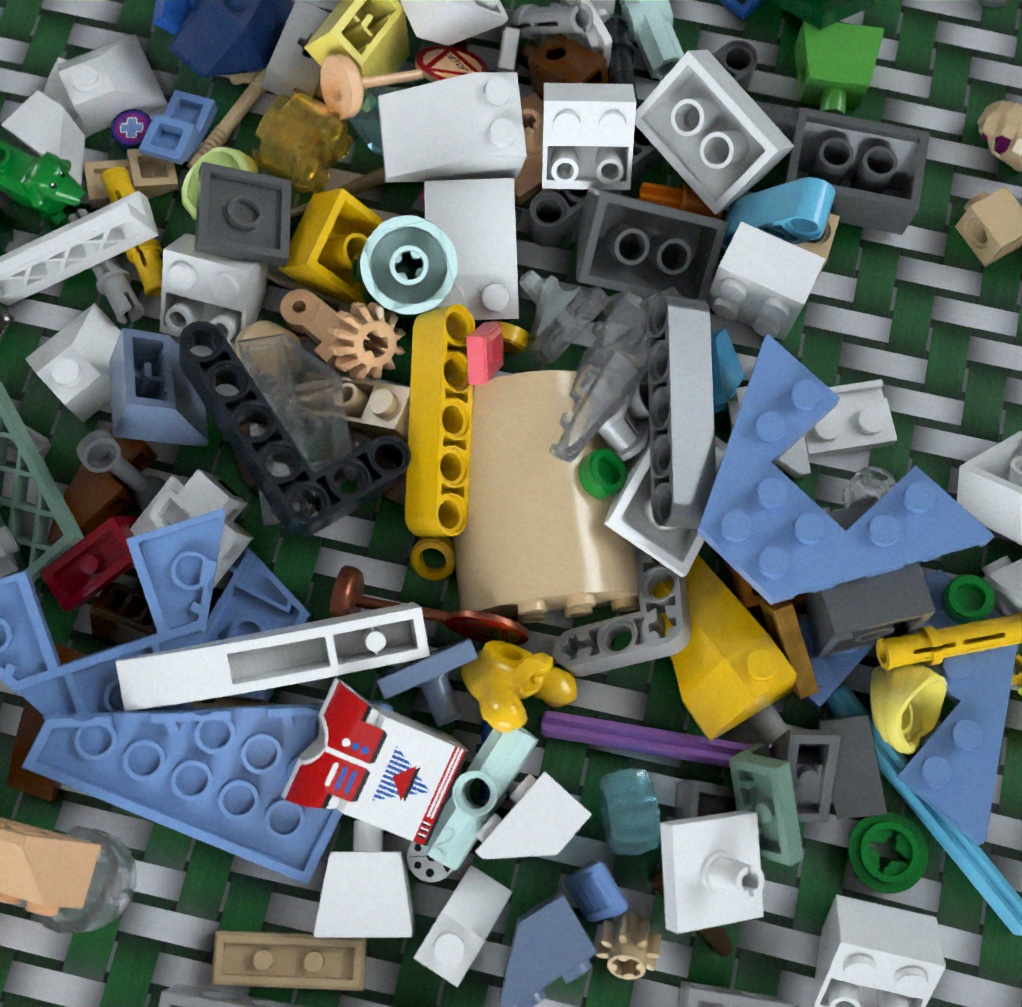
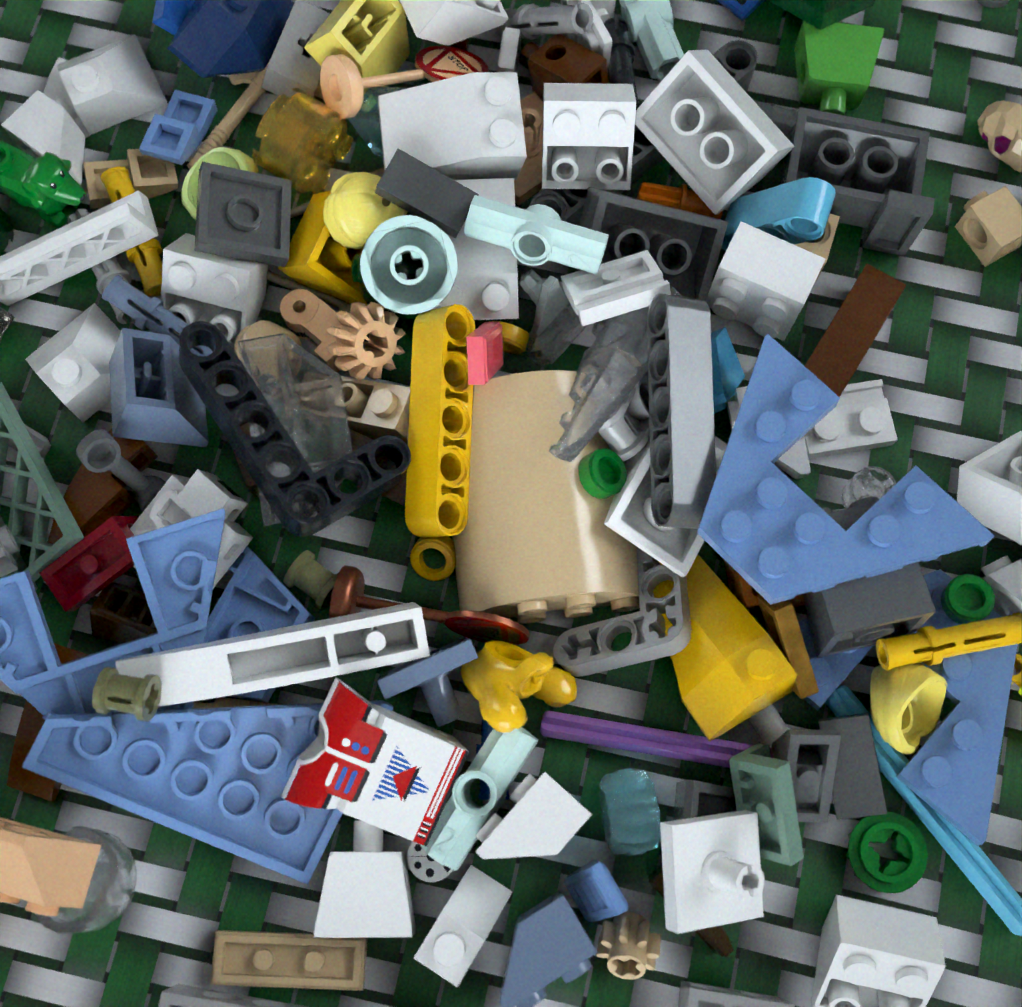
(124, 294): none -> sand blue pin
(127, 694): none -> olive bush
(130, 128): tile -> none
(311, 579): none -> olive bush
(356, 210): none -> light yellow hair
(425, 192): none -> dark grey tile
(535, 234): none -> light aqua piece
(616, 289): none -> white plate
(854, 328): none -> reddish brown slope
(898, 222): none -> dark grey tile

